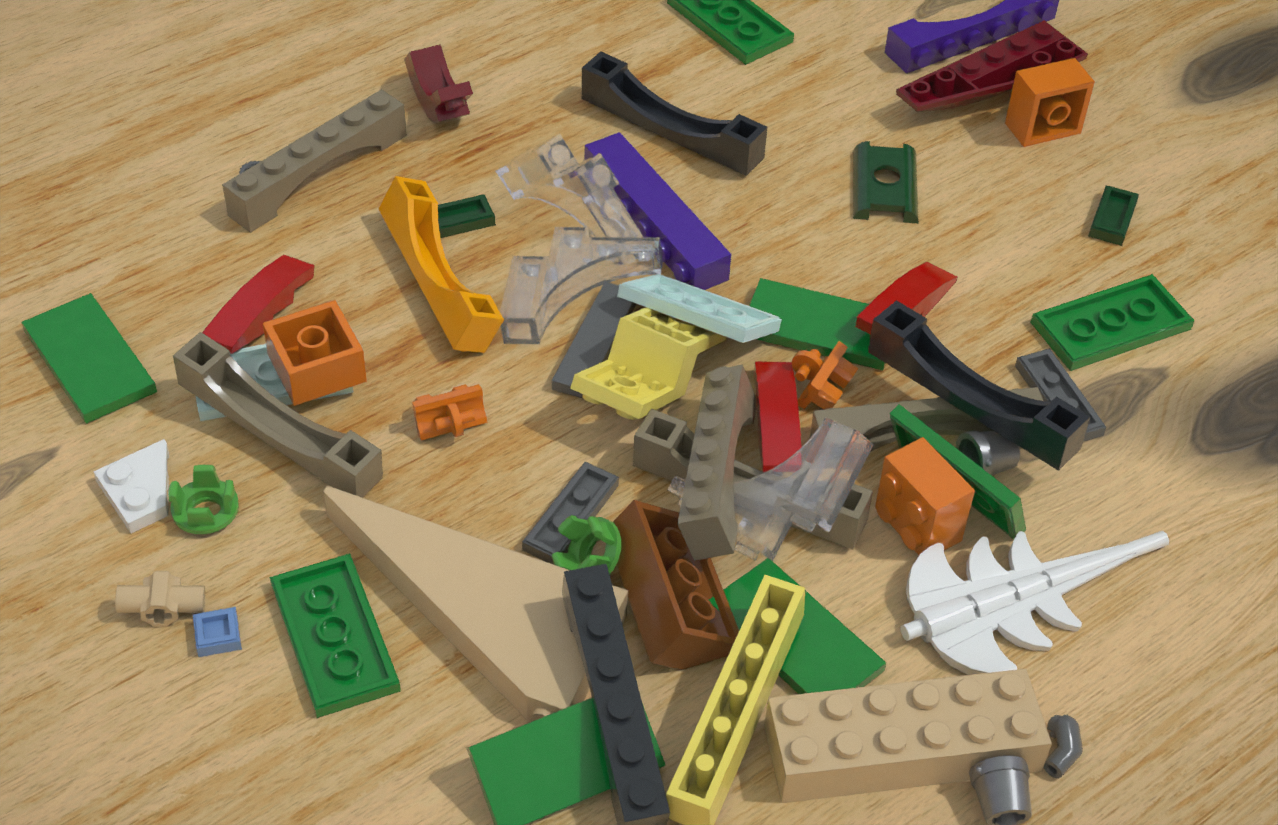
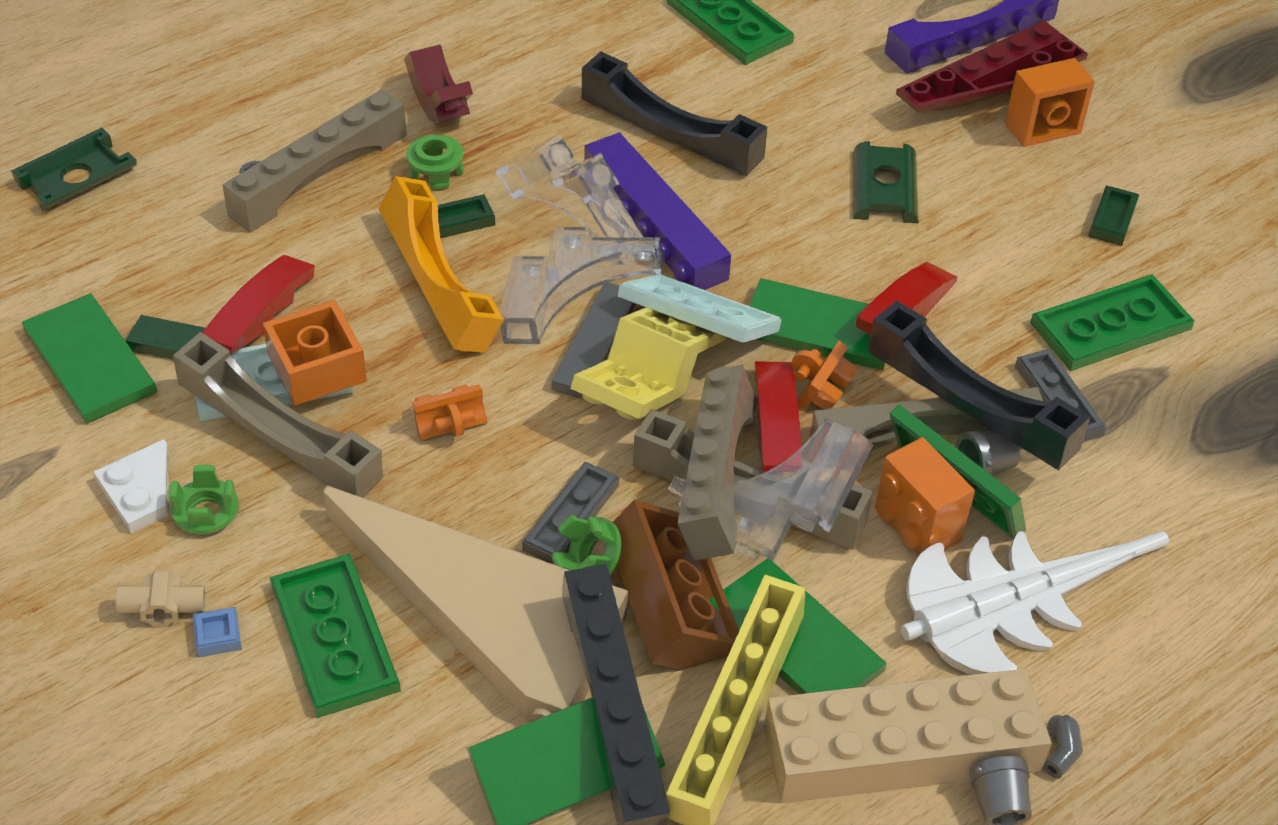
(88, 152): none -> dark green piece
(160, 336): none -> dark green tile
(426, 157): none -> bright green piece

